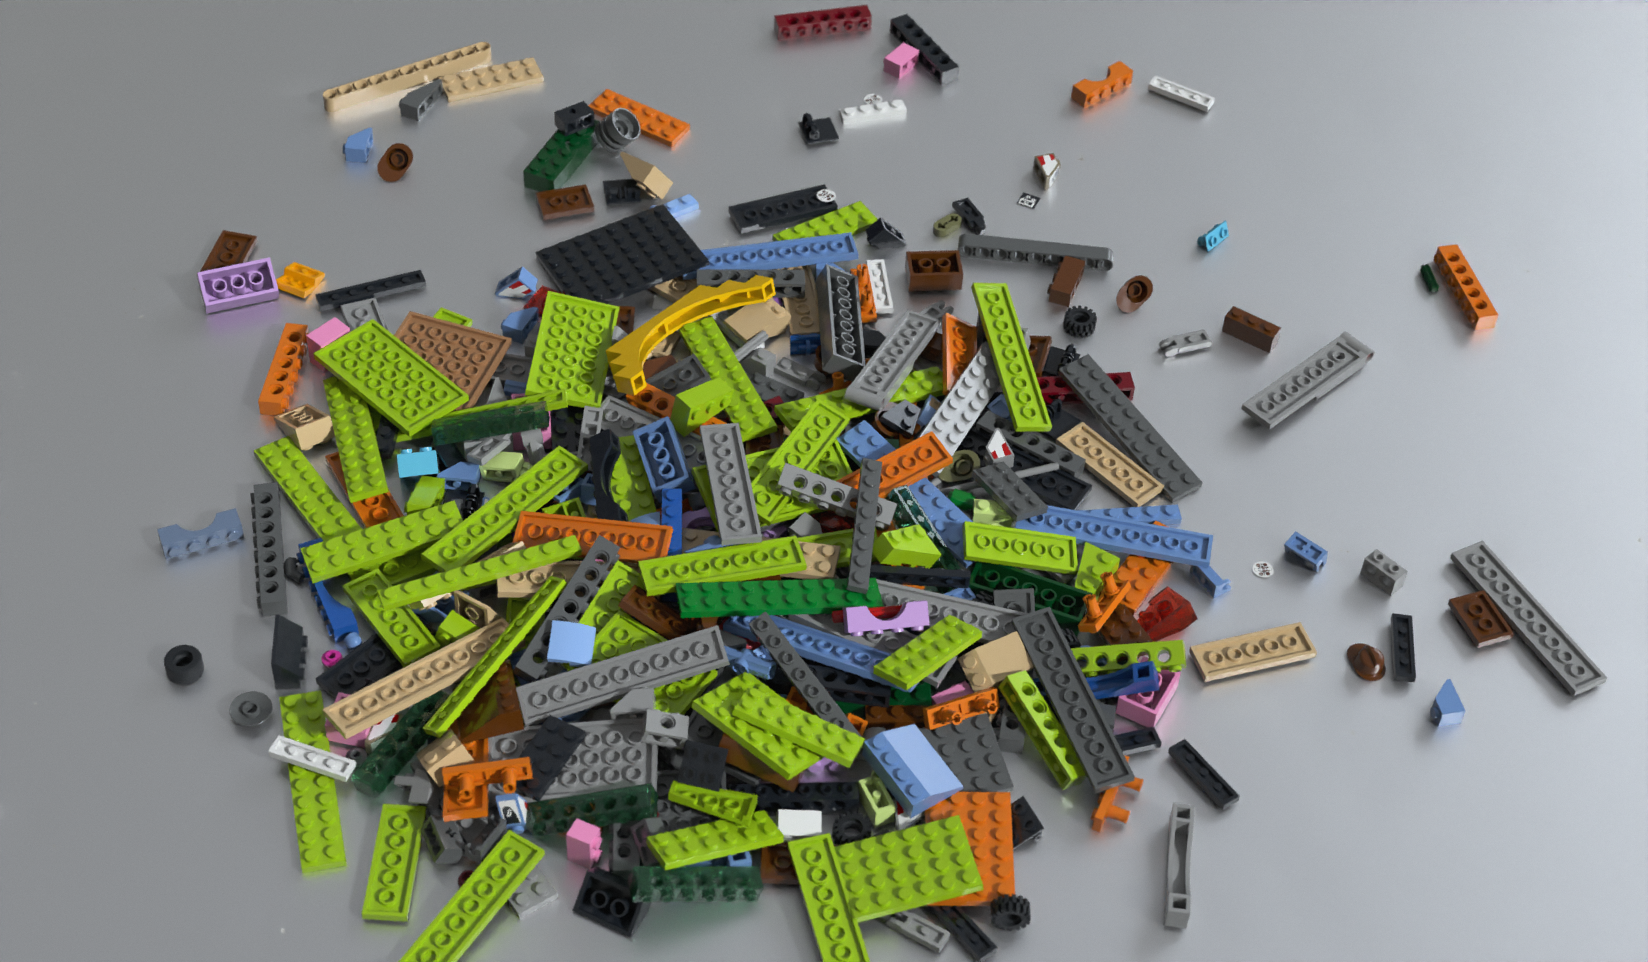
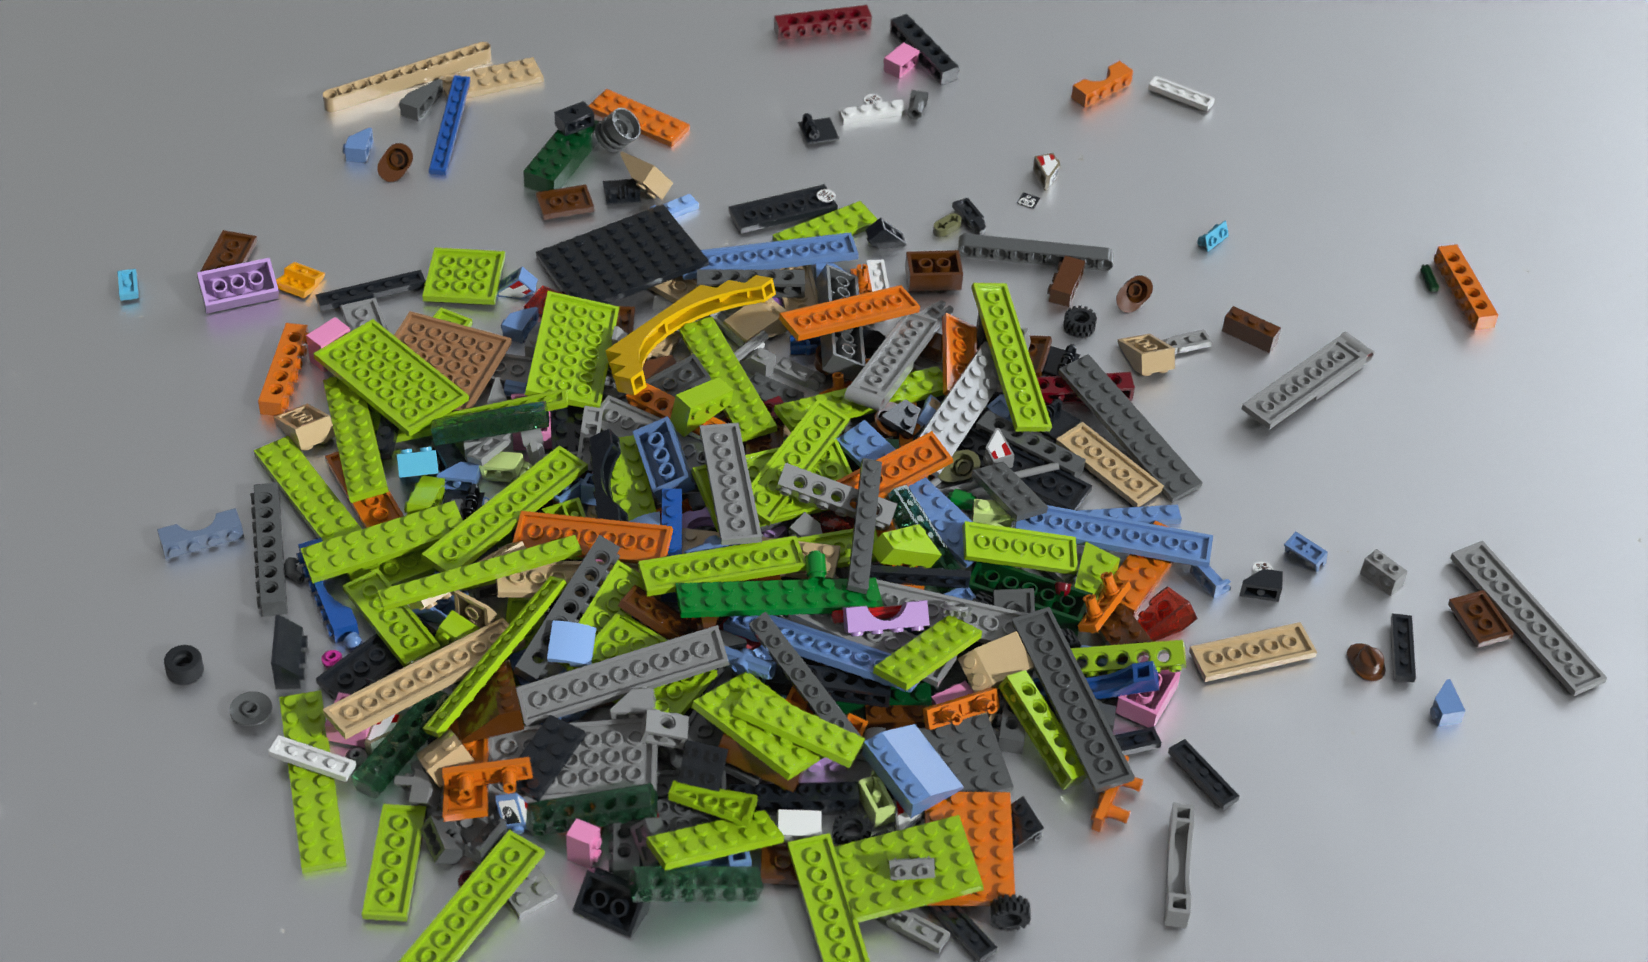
(128, 284): none -> medium azure plate
(449, 125): none -> blue tile
(464, 276): none -> lime plate
(816, 565): none -> green brick
(849, 313): none -> orange plate
(912, 868): none -> light grey hinge
(917, 102): none -> dark grey piece
(955, 609): none -> light grey gear
(1059, 586): none -> dark red hinge
(1148, 354): none -> tan slope
(1263, 585): none -> black slope

